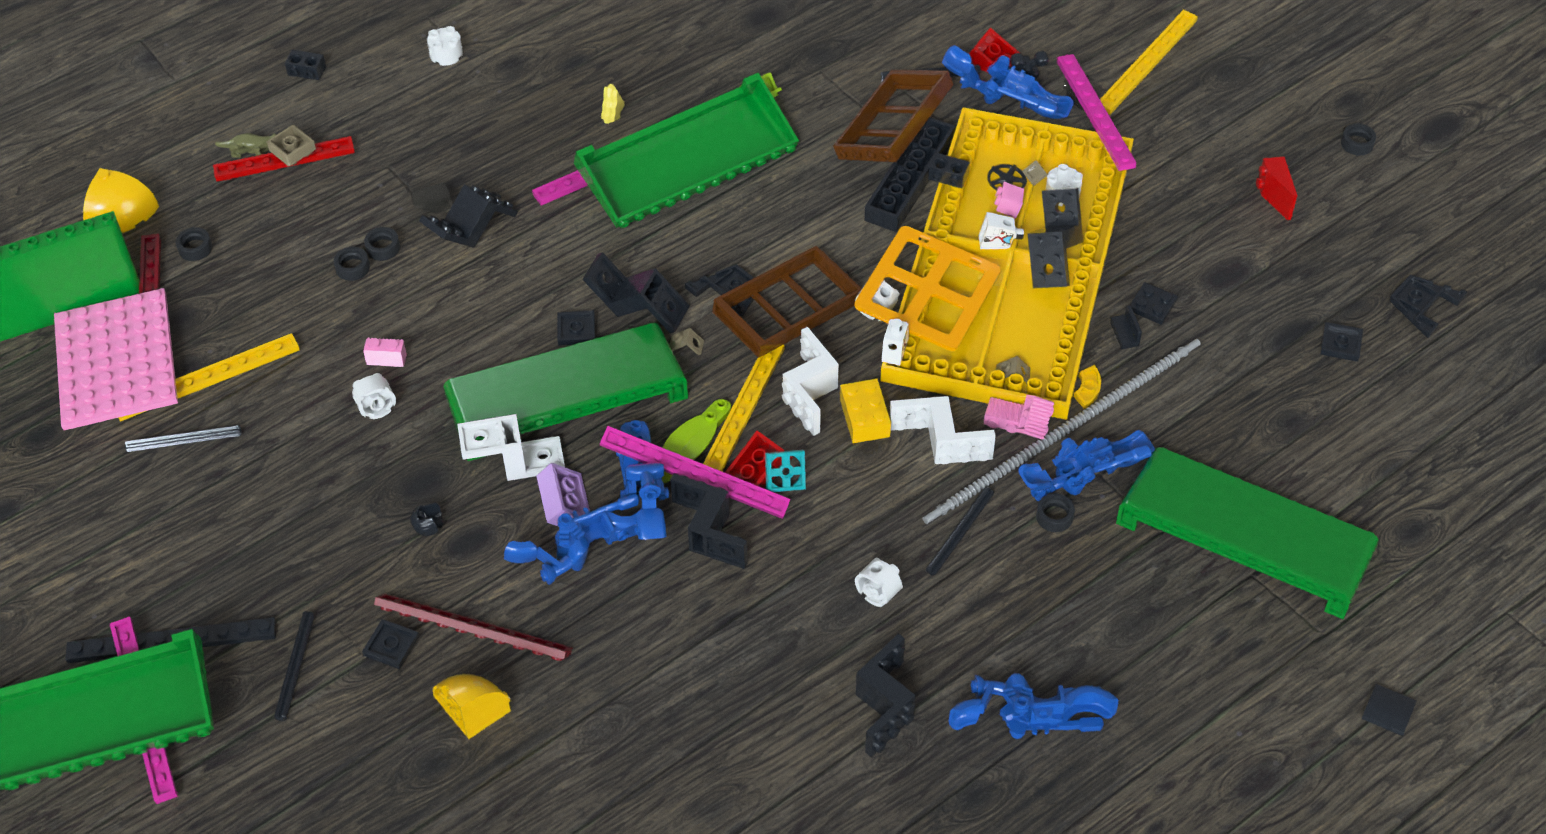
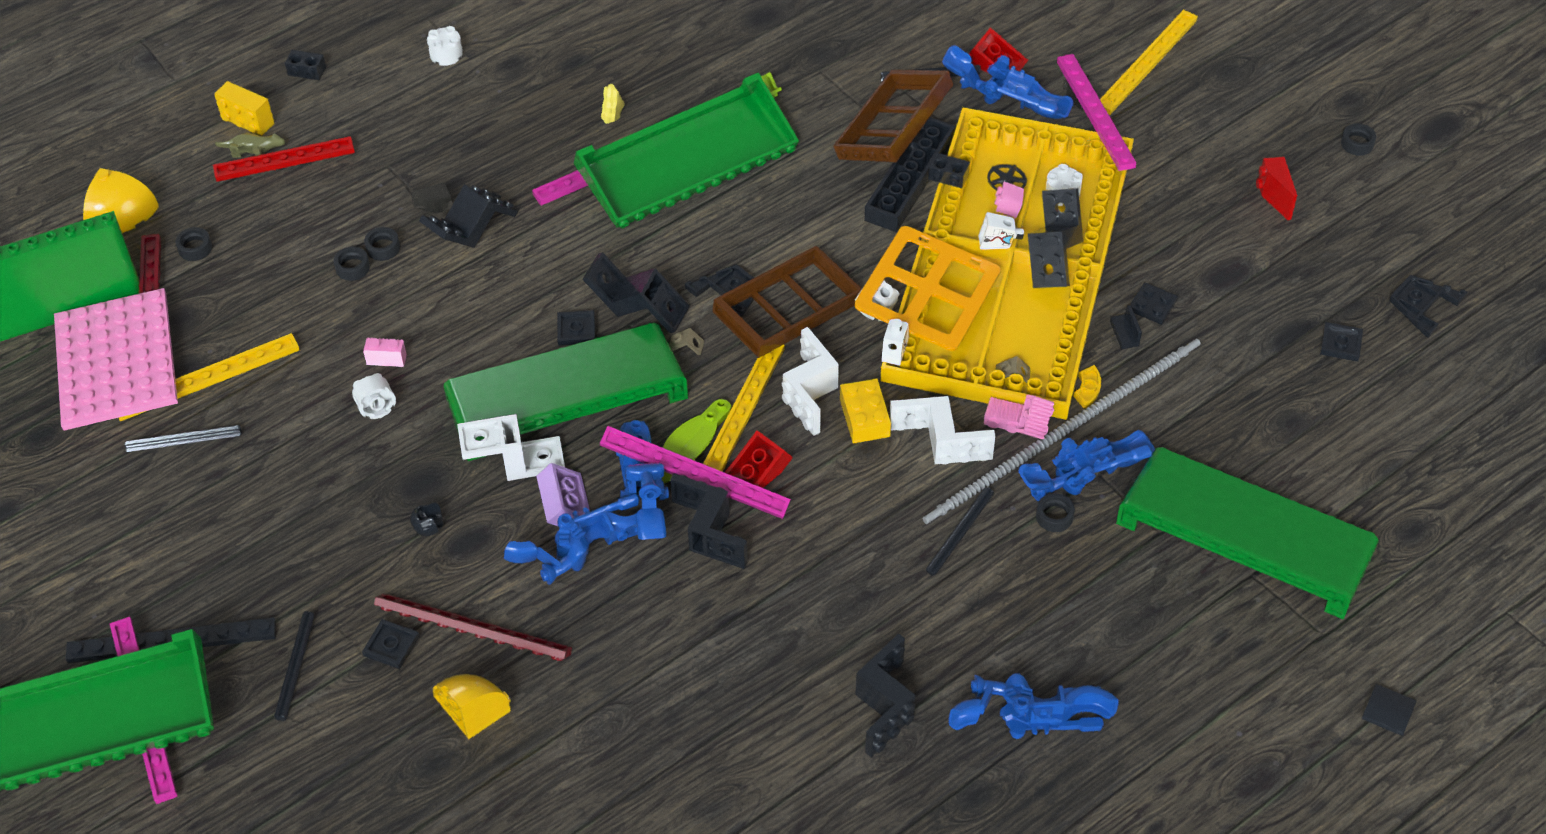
(244, 108): none -> yellow brick
(291, 145): dark tan brick -> none
(800, 484): teal piece -> none
(879, 582): white brick -> none
(1029, 66): black gear -> none
(1034, 172): dark tan plate -> none

